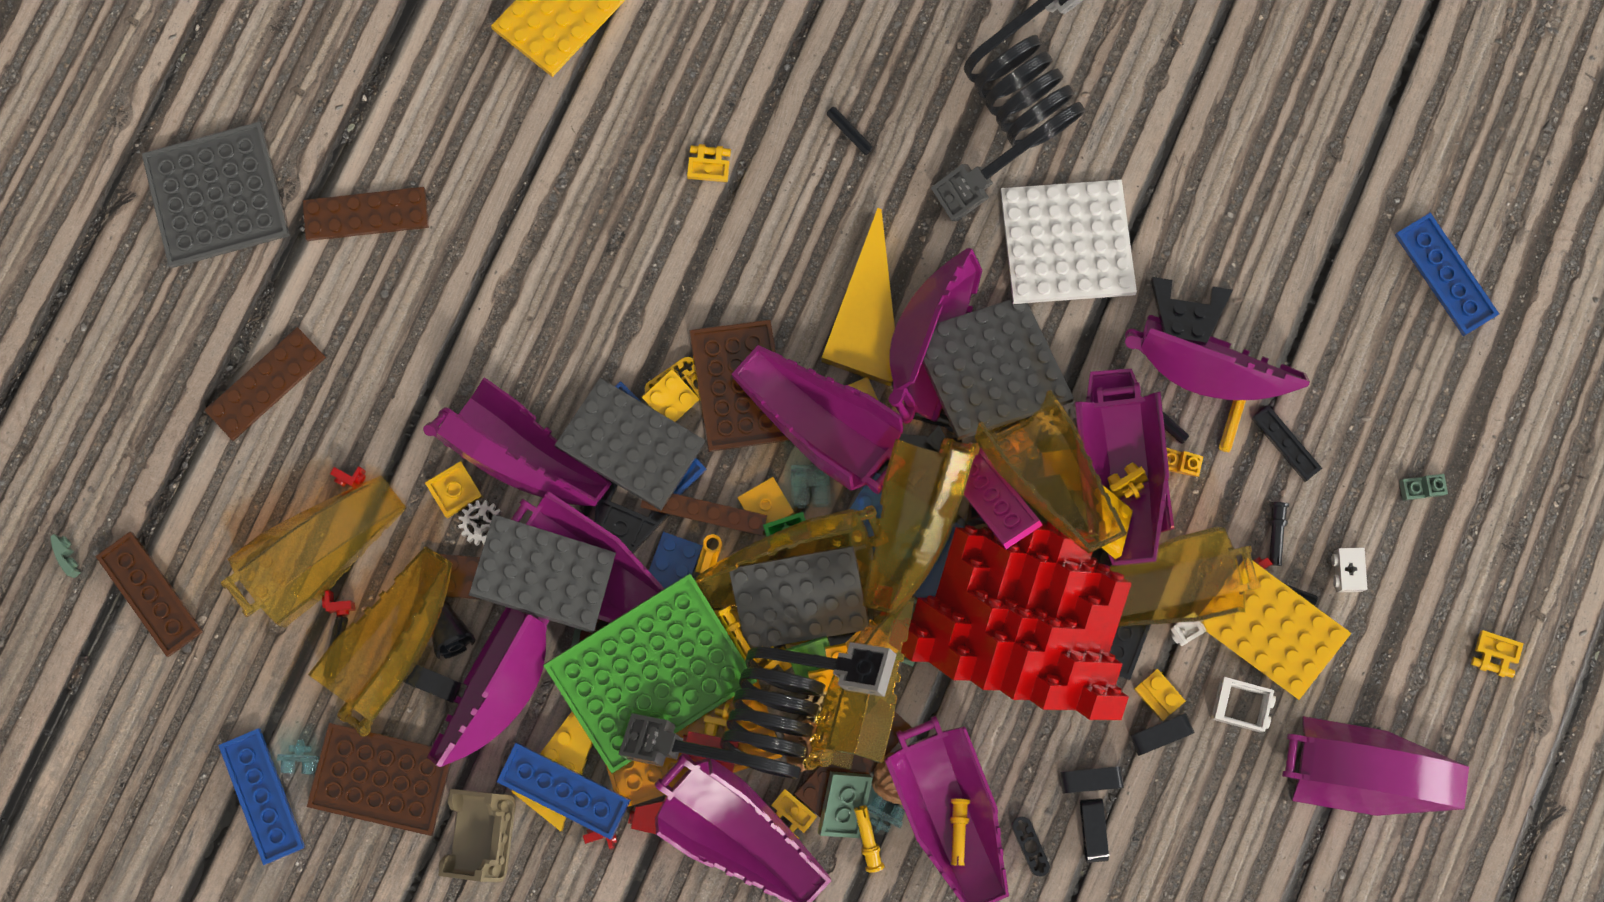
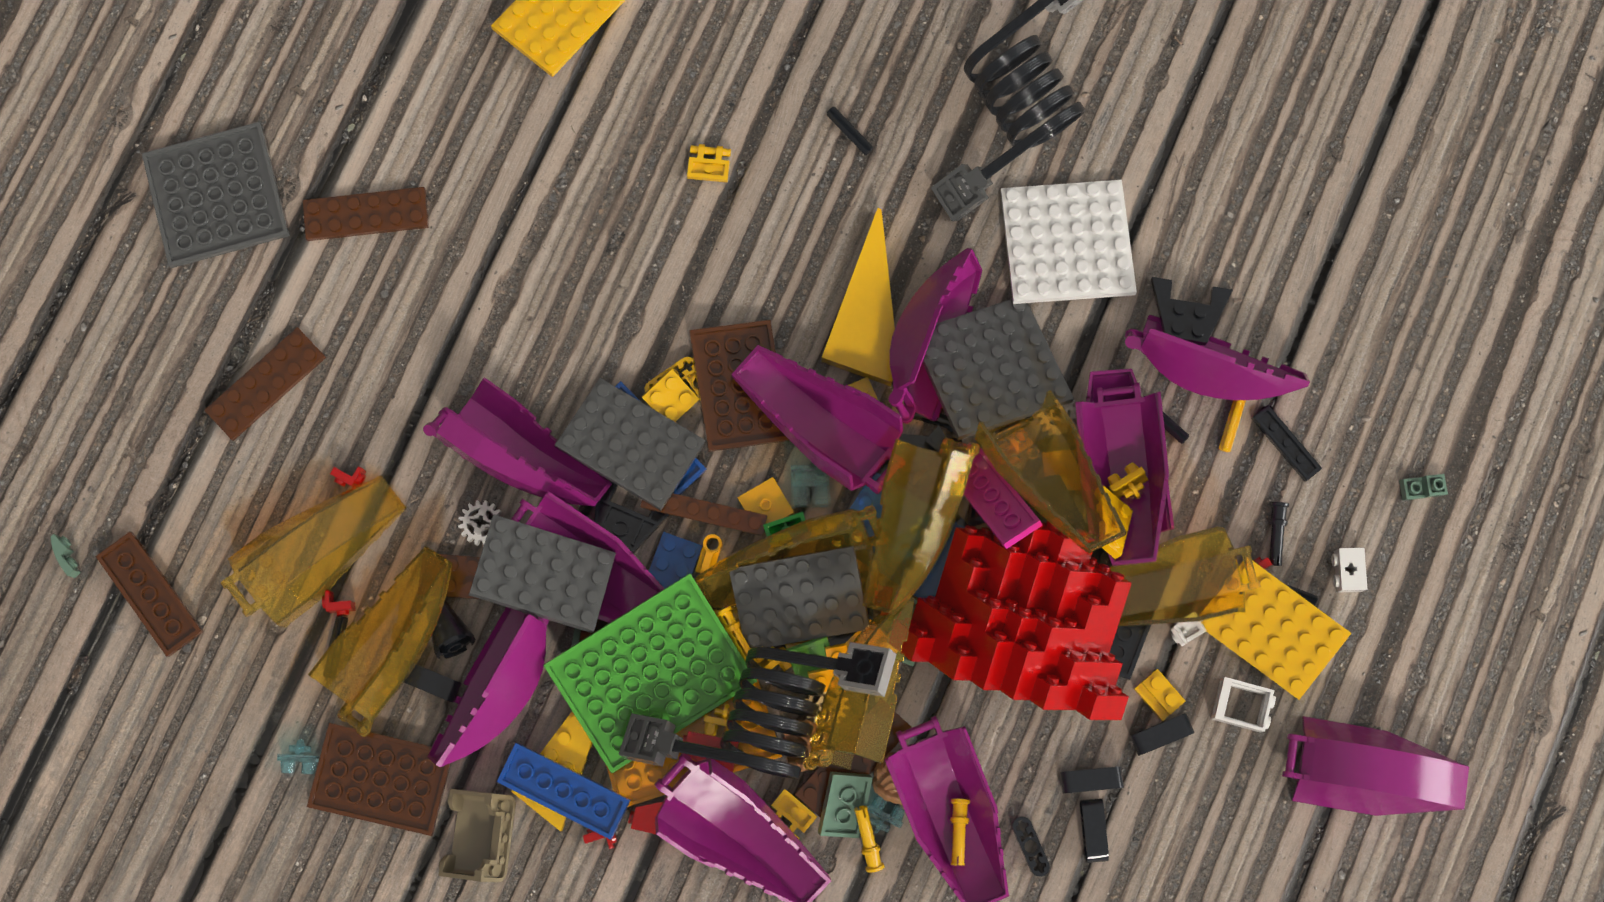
(261, 796): blue plate -> none
(453, 489): yellow plate -> none
(1184, 462): yellow slope -> none
(1446, 274): blue plate -> none
(1498, 647): yellow plate -> none

